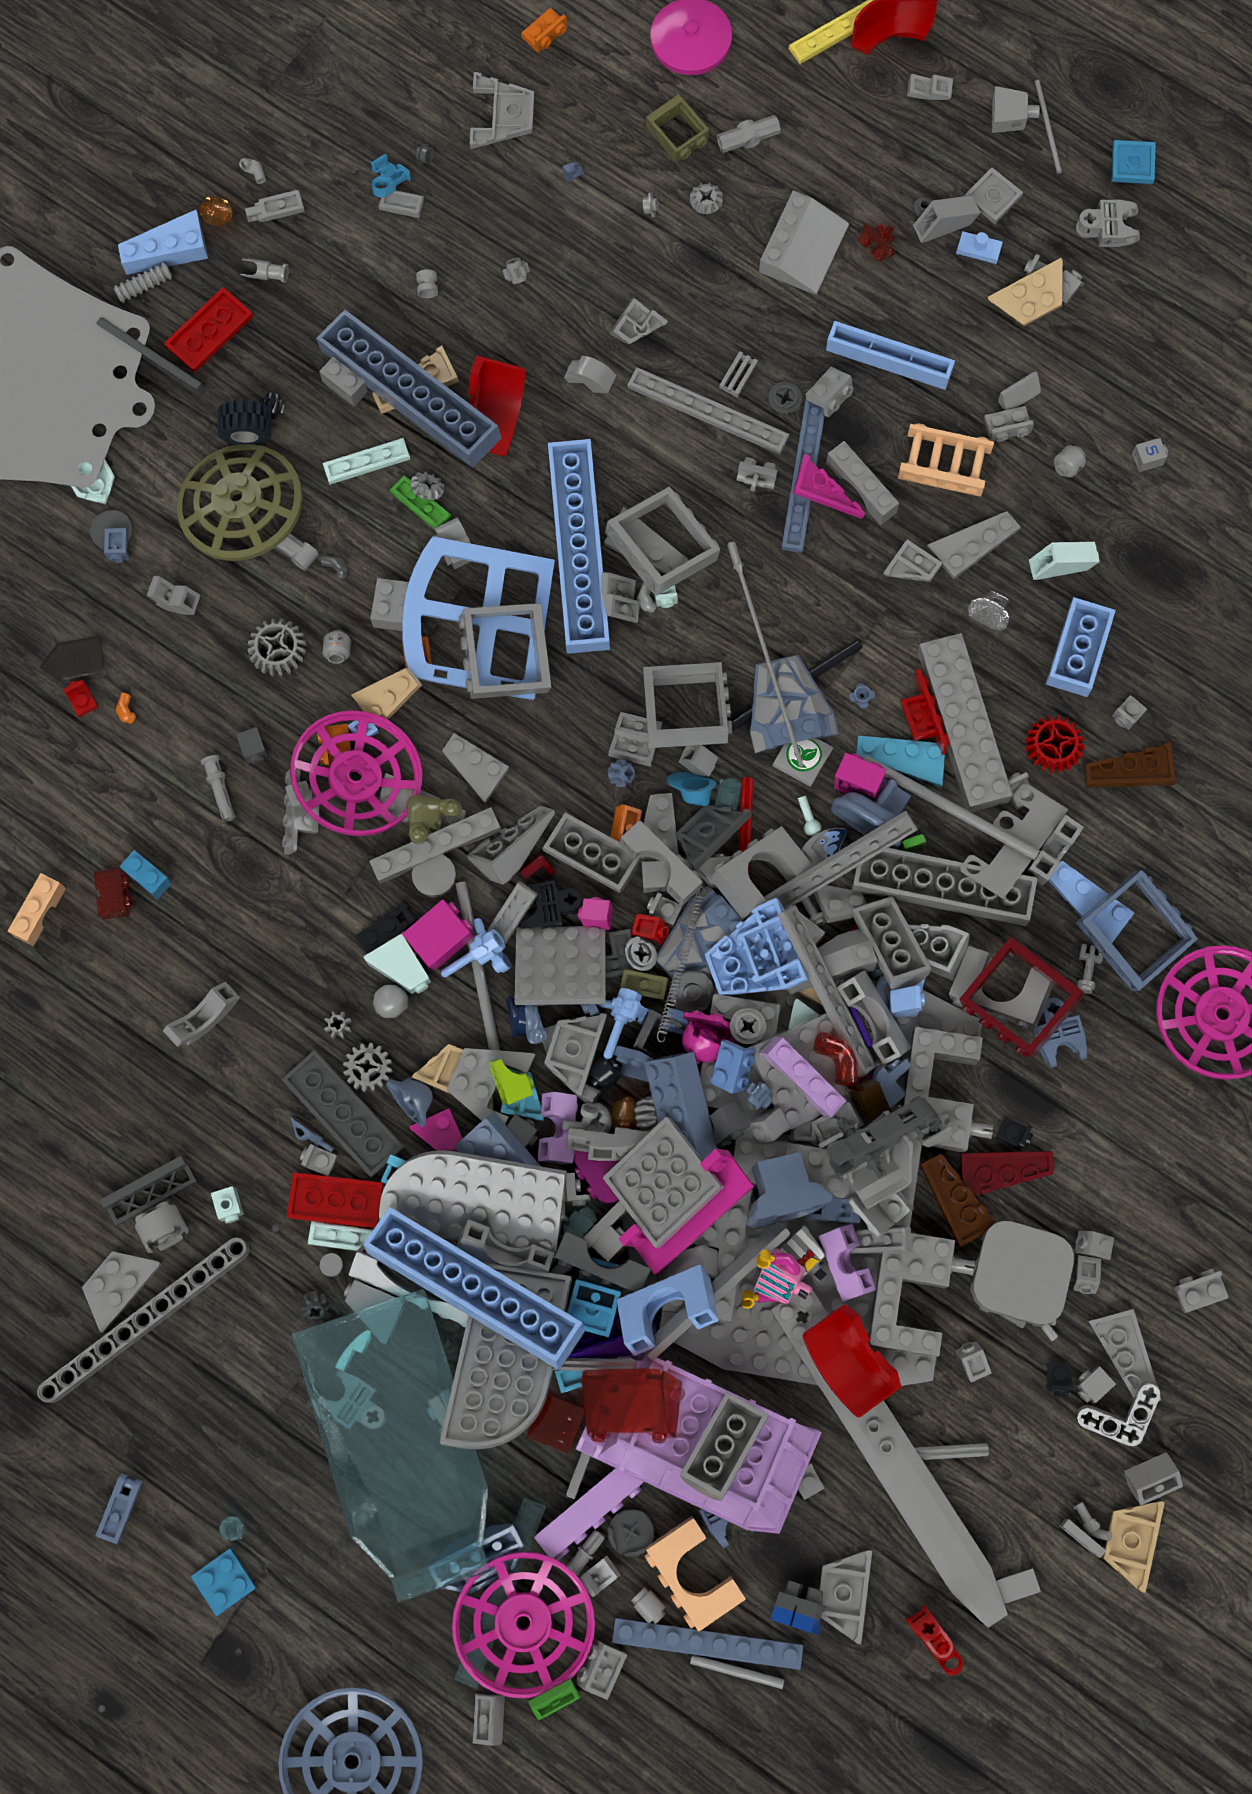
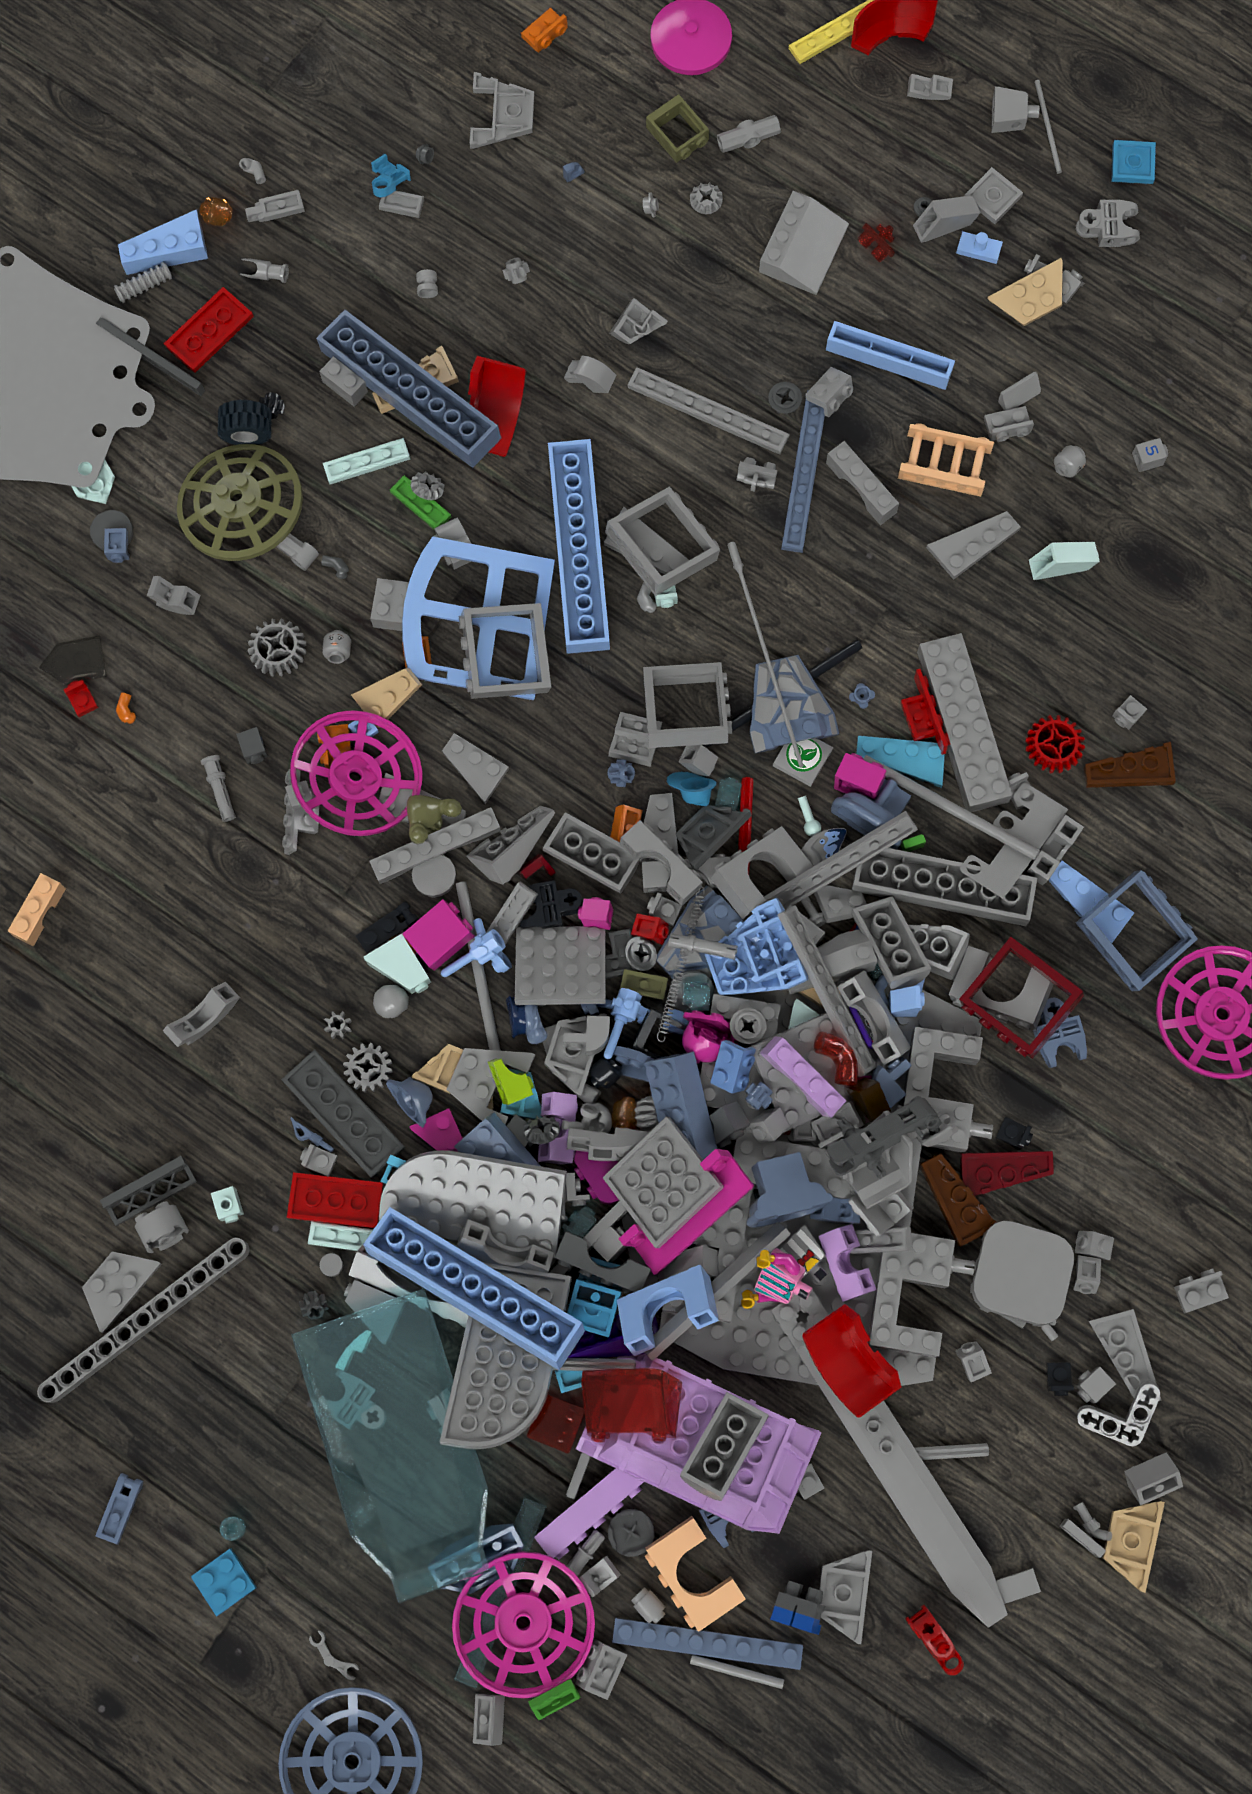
(113, 891): clear red brick -> none
(145, 874): dark azure brick -> none
(329, 1659): none -> light grey piece
(535, 1135): none -> dark grey gear
(594, 1039): none -> light grey brick
(619, 597): light grey slope -> none
(695, 944): none -> light grey pin
(696, 995): none -> clear light blue brick
(746, 360): light grey tile -> none
(817, 486): dark pink wing -> none
(913, 564): light grey wing -> none
(990, 612): clear bracket -> none
(1080, 647): light blue brick -> none
(1086, 984): light grey hinge -> none

